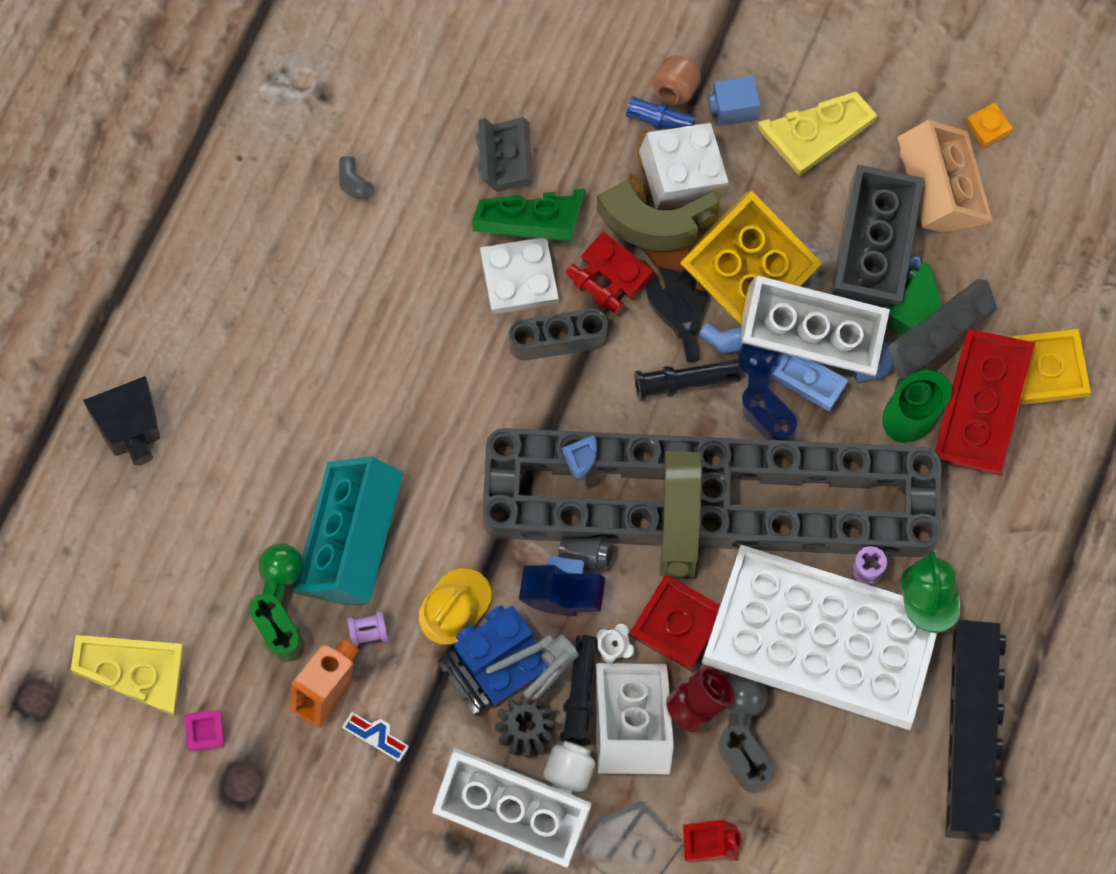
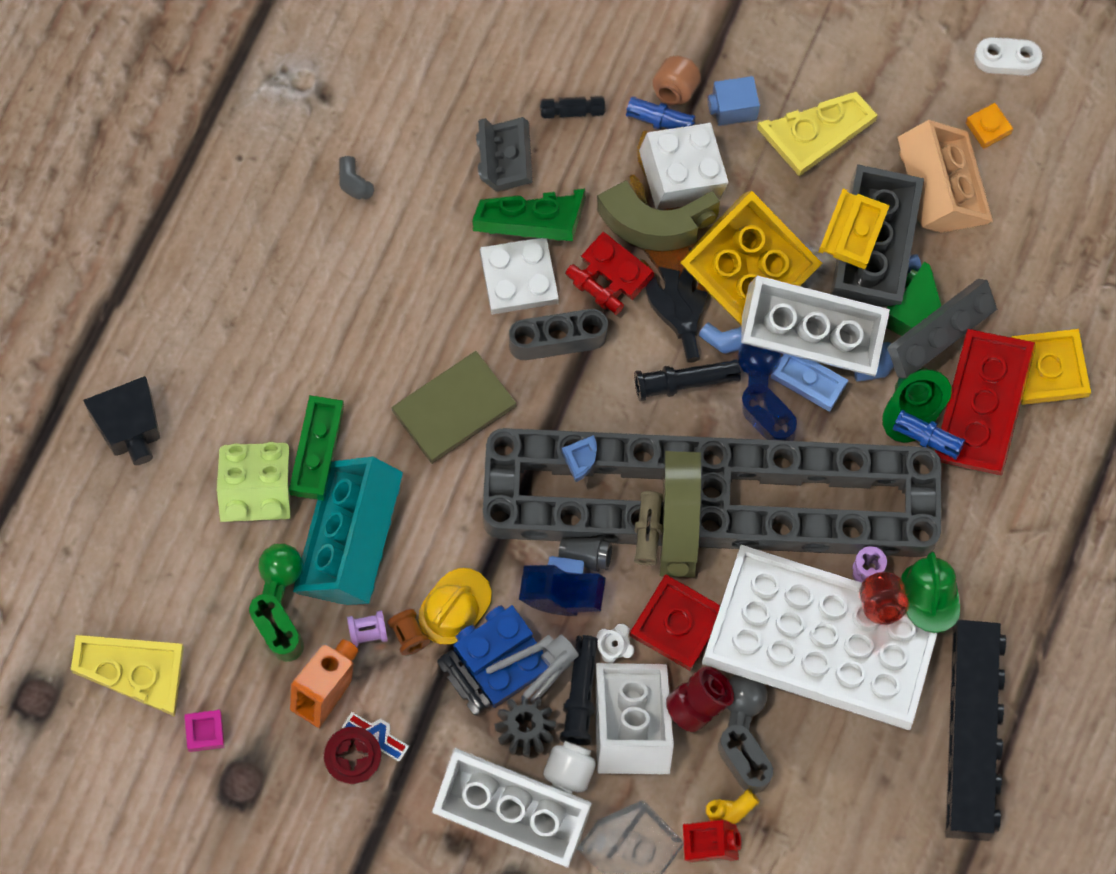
(253, 482): none -> yellowish green bracket
(316, 448): none -> green plate
(340, 744): none -> dark red gear
(408, 632): none -> dark orange bush
(453, 407): none -> olive tile
(572, 107): none -> black axle
(647, 550): none -> dark tan pin
(732, 810): none -> yellow arm
(854, 228): none -> yellow plate
(883, 598): none -> clear red head
(928, 434): none -> blue pin
(1009, 56): none -> white plate

